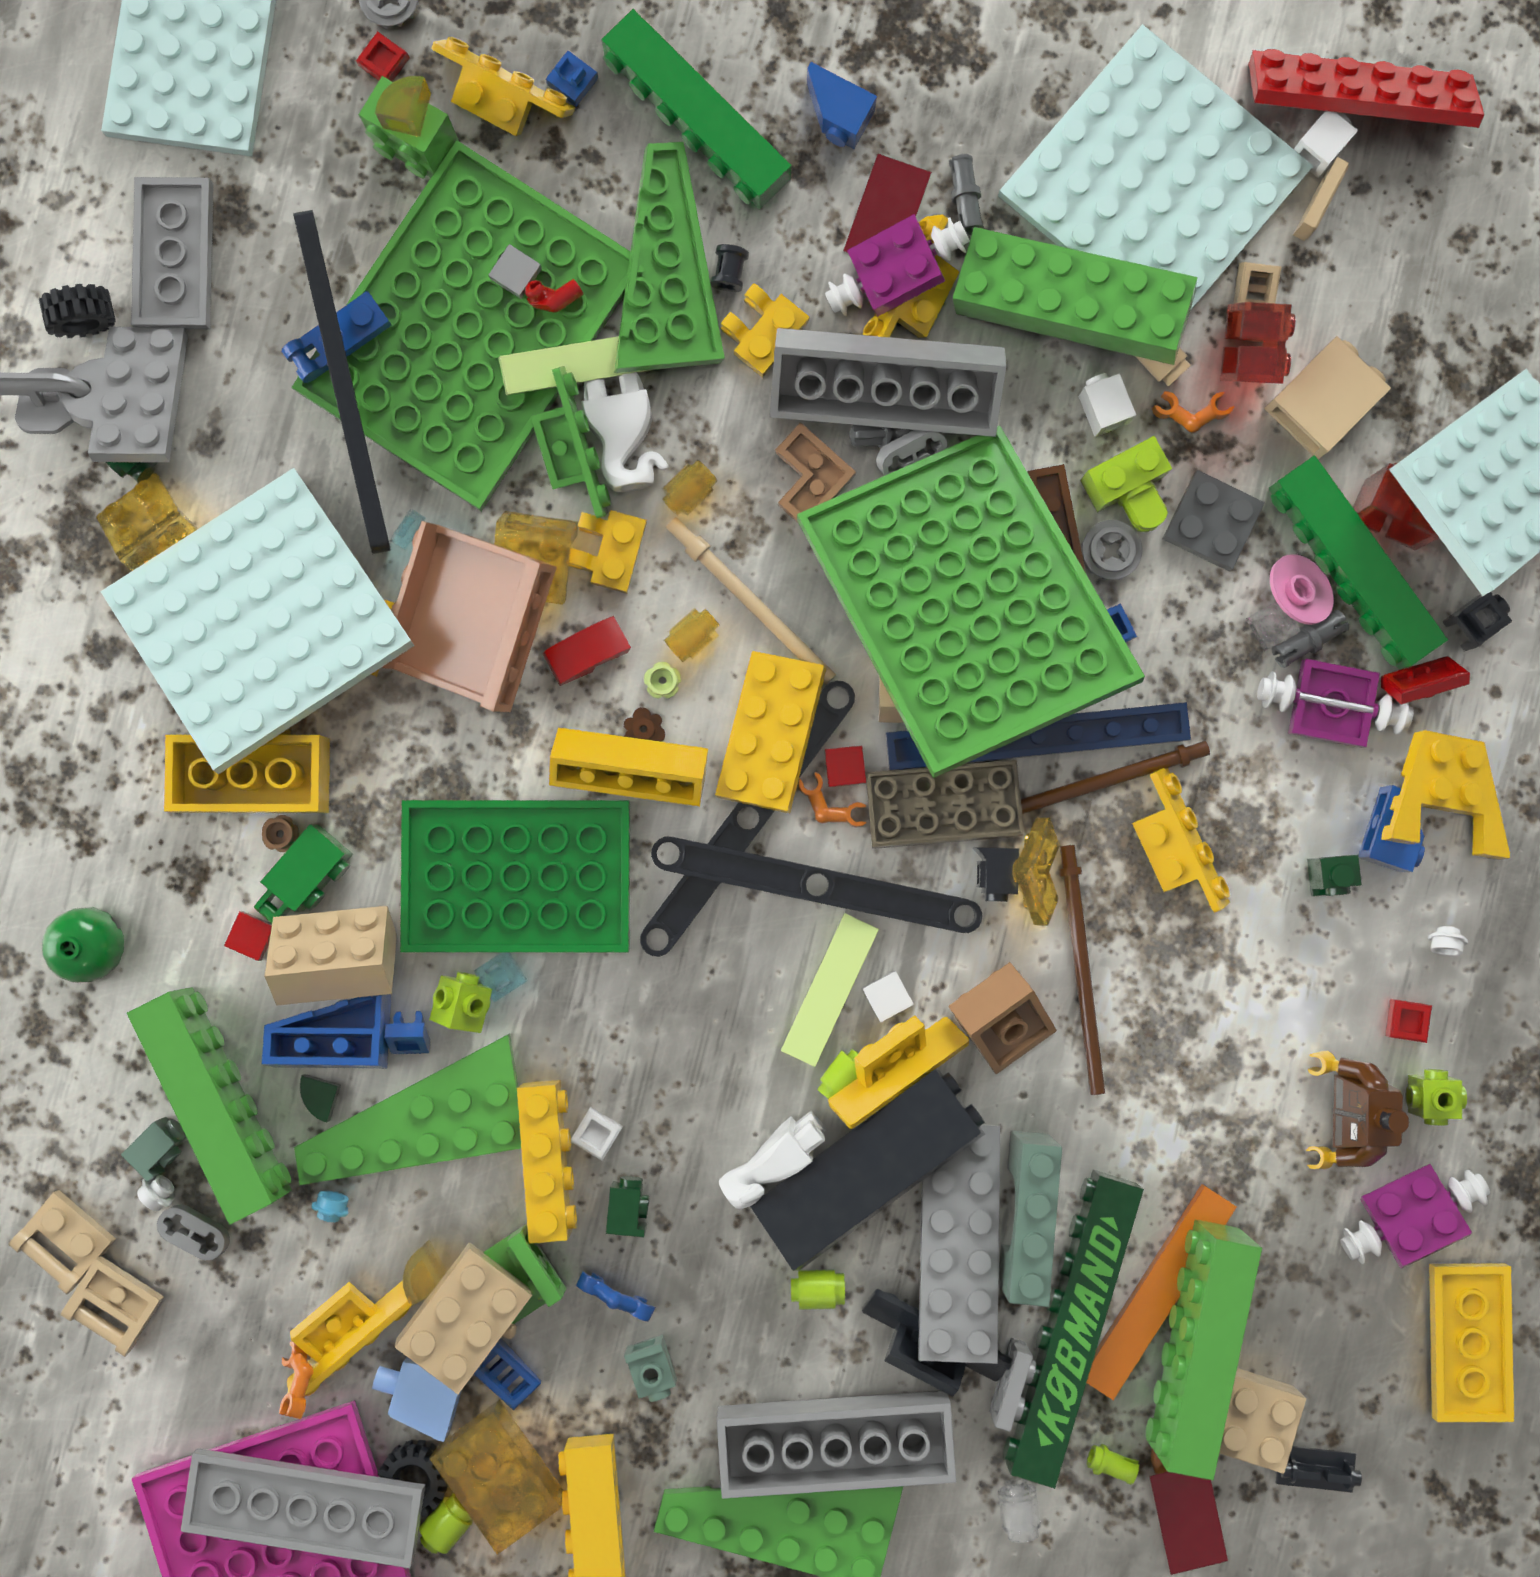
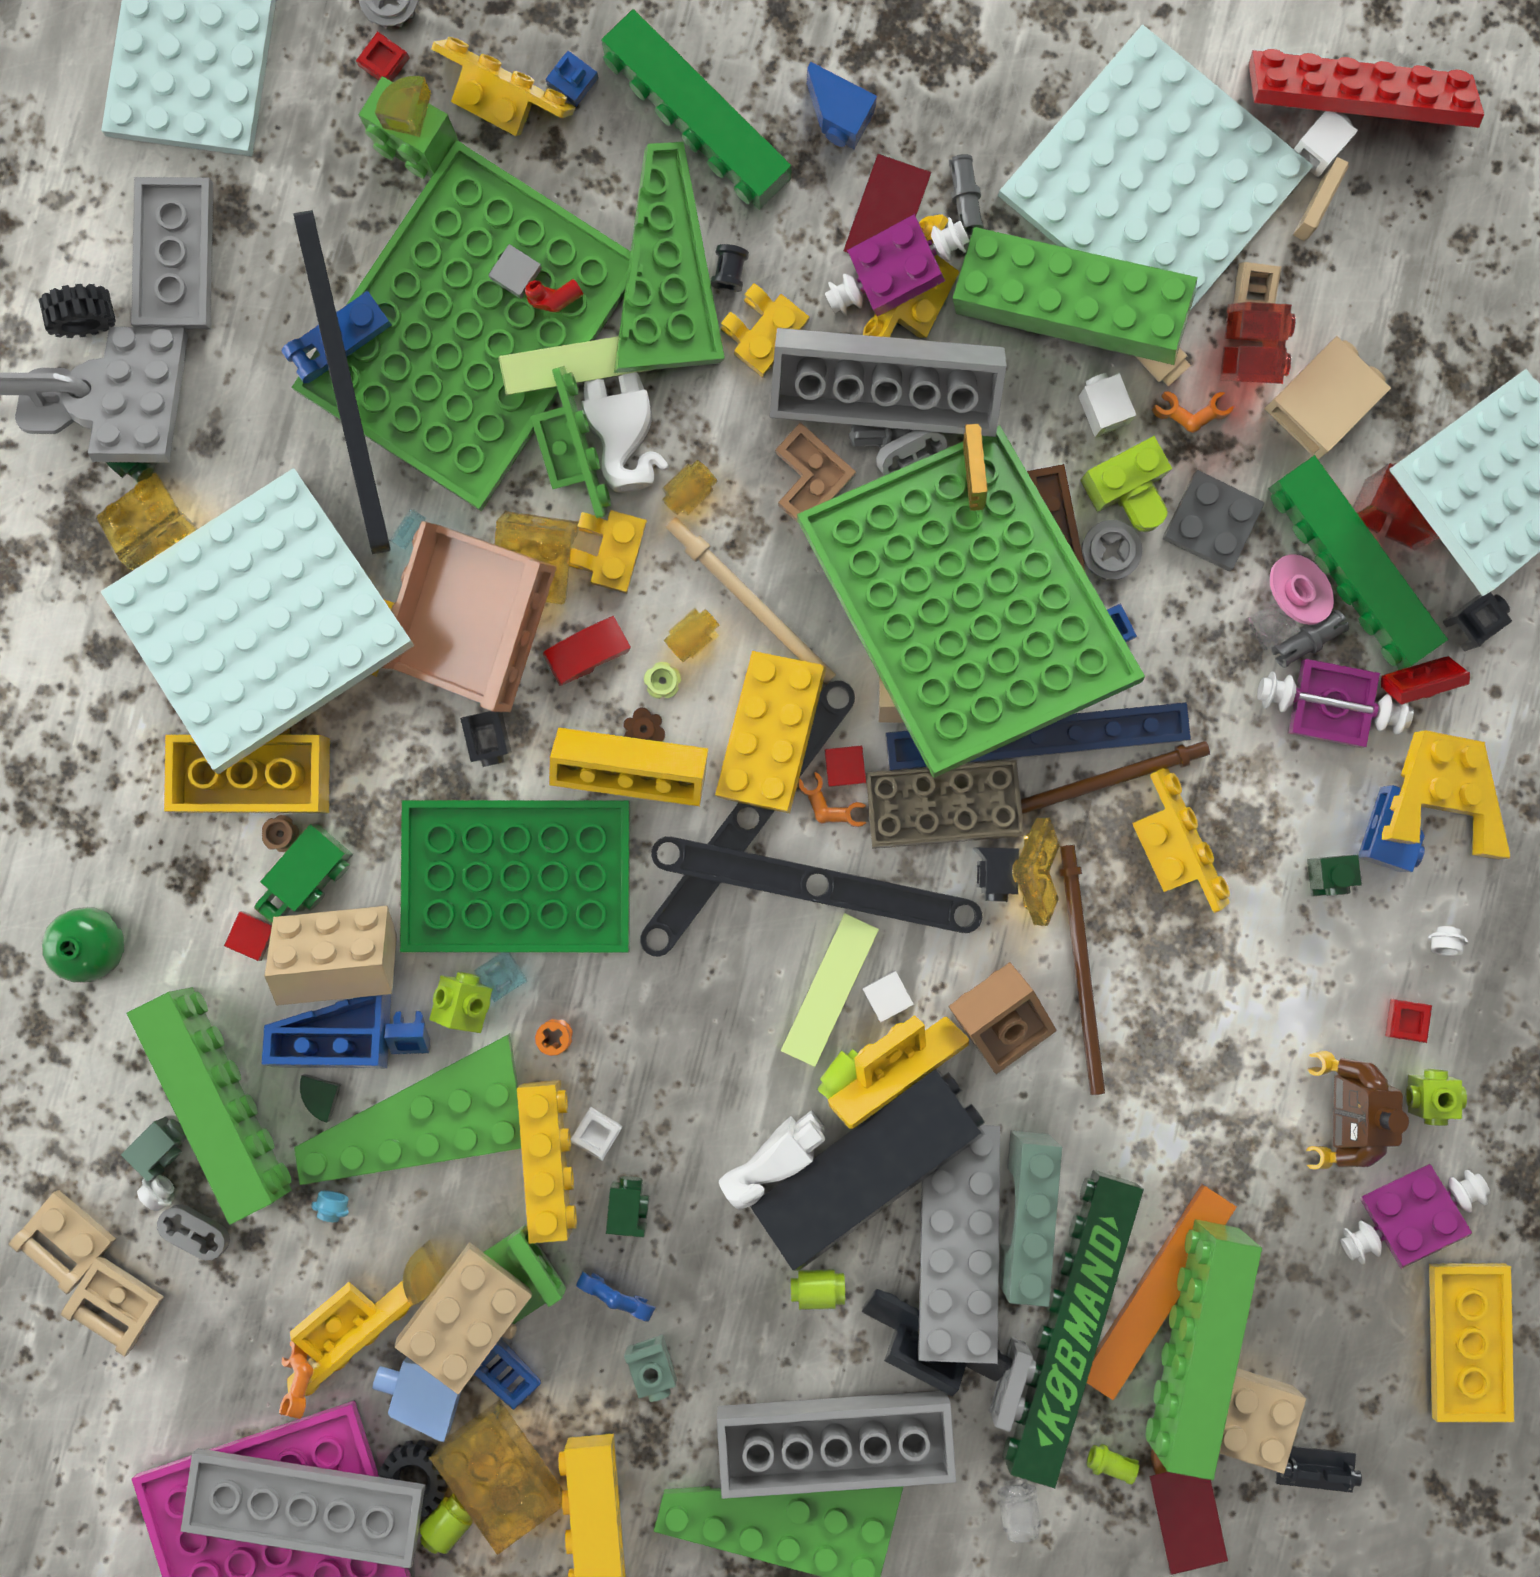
(486, 737): none -> black window
(542, 1034): none -> orange bush
(975, 467): none -> tile

